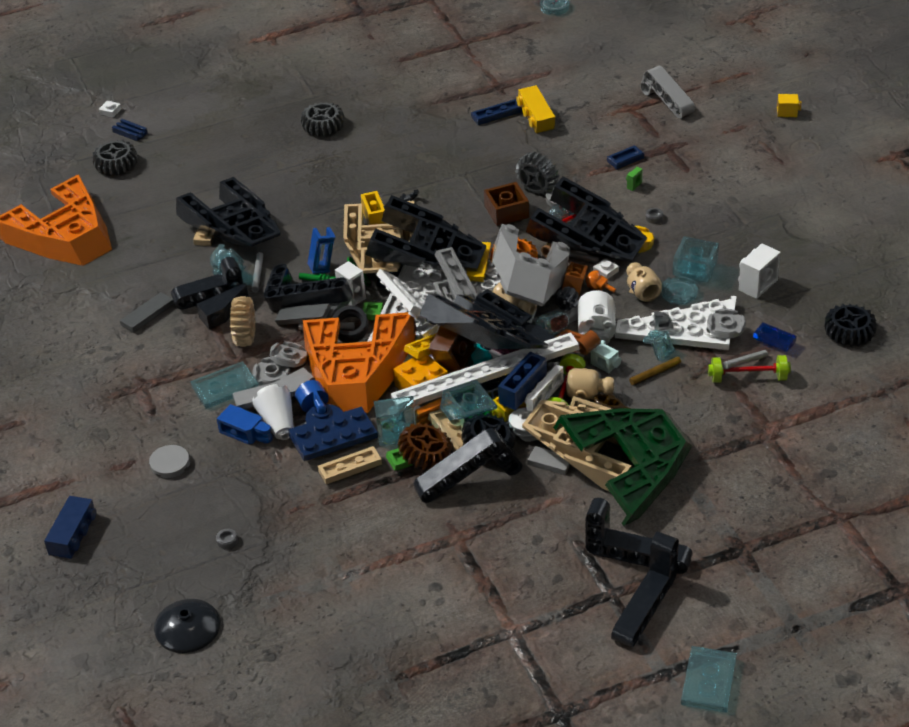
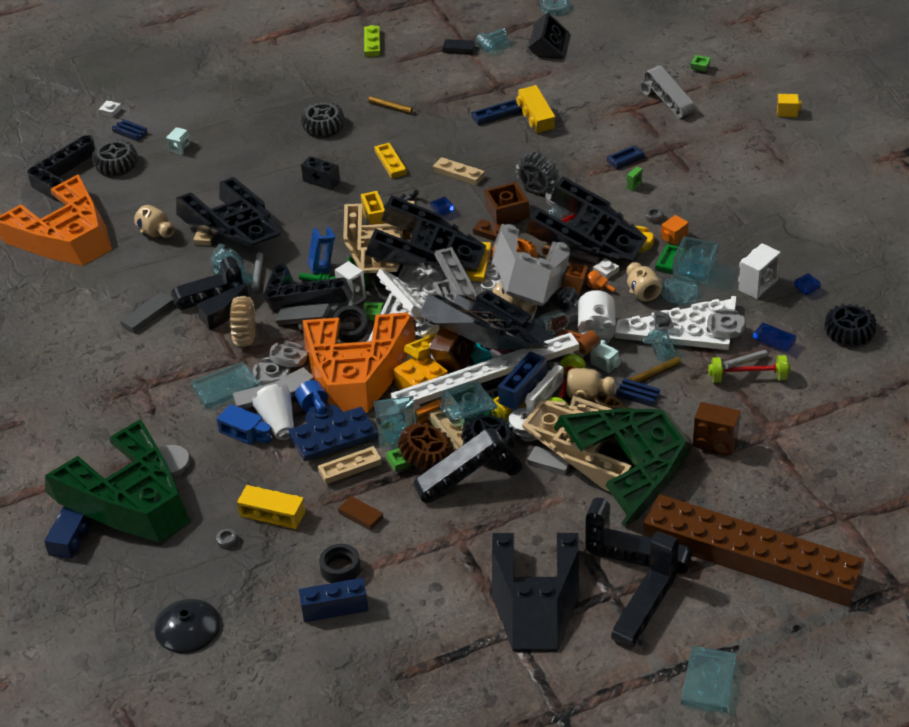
(47, 172): none -> black beam
(133, 499): none -> dark green piece
(153, 222): none -> tan piece
(178, 140): none -> light aqua brick
(271, 506): none -> yellow brick
(320, 173): none -> black brick
(333, 600): none -> dark blue brick
(335, 552): none -> black tyre
(360, 513): none -> reddish brown tile
(371, 41): none -> lime plate
(390, 160): none -> yellow tile
(392, 105): none -> pearl gold bar
(442, 206): none -> clear blue plate
(458, 46): none -> black tile
(458, 171): none -> tan plate
(486, 229): none -> reddish brown plate
(489, 40): none -> clear light blue piece
(535, 607): none -> black wedge
(548, 38): none -> black slope
(637, 392): none -> dark blue tile
(665, 262): none -> green tile
(674, 230): none -> orange brick
(700, 63): none -> bright green plate
(716, 428): none -> reddish brown brick
(758, 550): none -> reddish brown brick
(807, 284): none -> clear blue plate

